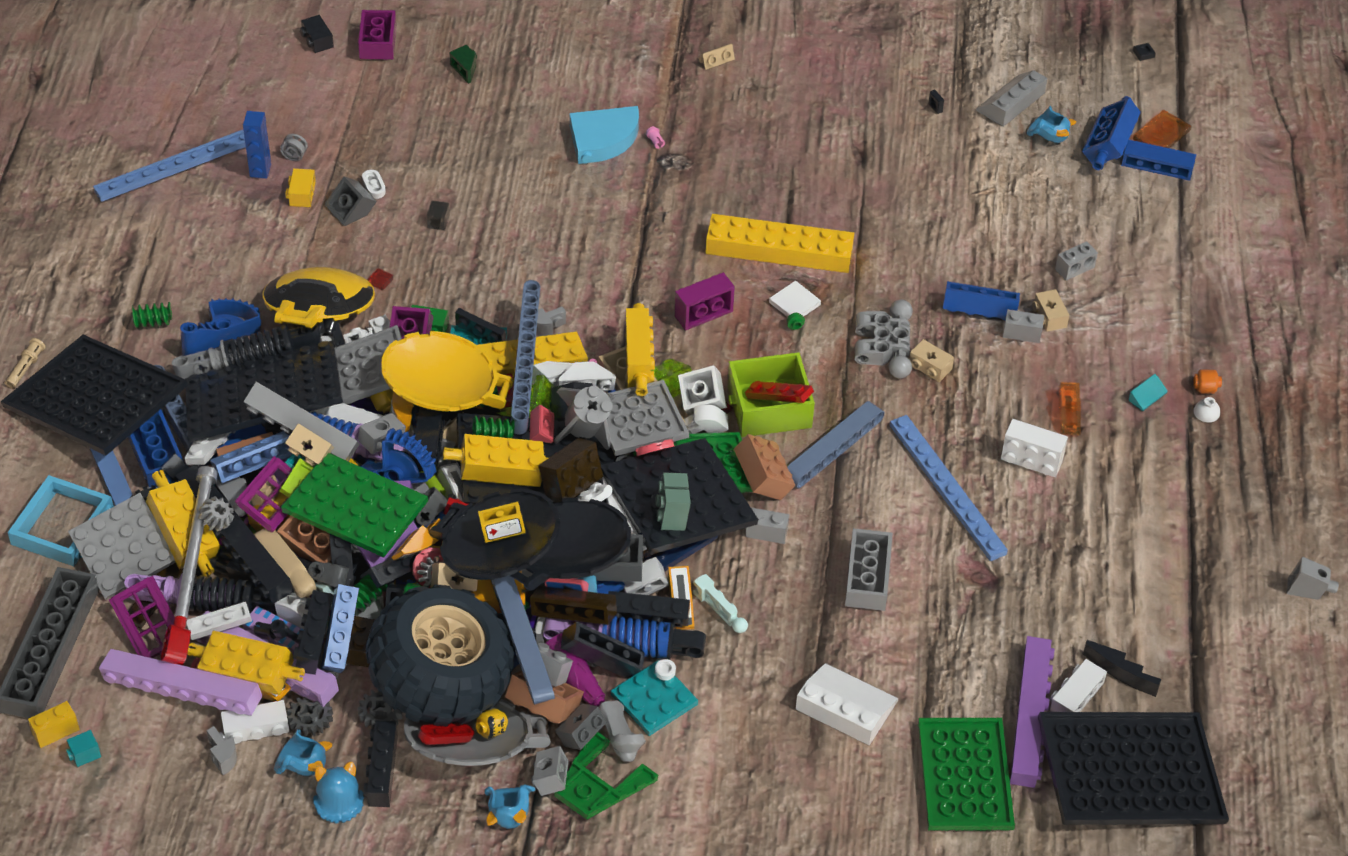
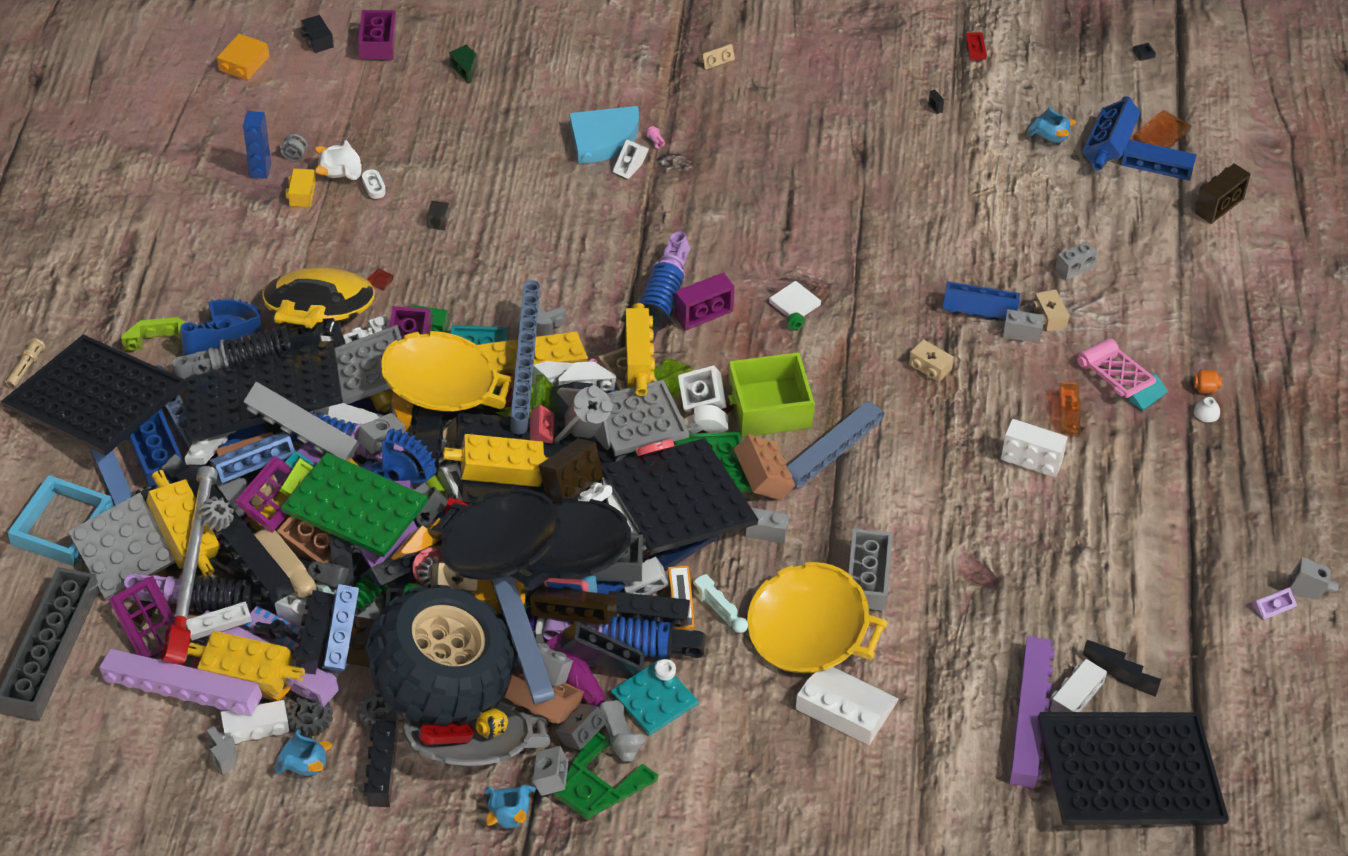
(53, 724): yellow brick -> none
(83, 748): teal brick -> none
(150, 328): none -> lime slope
(151, 315): green piece -> none
(170, 166): medium blue plate -> none
(243, 57): none -> light orange brick
(303, 436): tan brick -> none
(337, 793): dark azure hair -> none
(339, 161): none -> white hair
(350, 201): dark grey slope -> none
(479, 326): black plate -> none
(492, 428): green piece -> none
(501, 522): yellow brick -> none
(630, 159): none -> white slope
(665, 280): none -> piece
(673, 501): sand green piece -> none
(779, 243): yellow brick -> none
(779, 391): red plate -> none
(811, 619): none -> yellow dish
(890, 338): light grey connector -> none
(948, 488): medium blue plate -> none
(965, 774): green plate -> none
(975, 46): none -> red plate
(1014, 97): light grey slope -> none
(1102, 354): none -> bright pink piece
(1222, 193): none -> dark brown brick
(1274, 603): none -> lavender slope

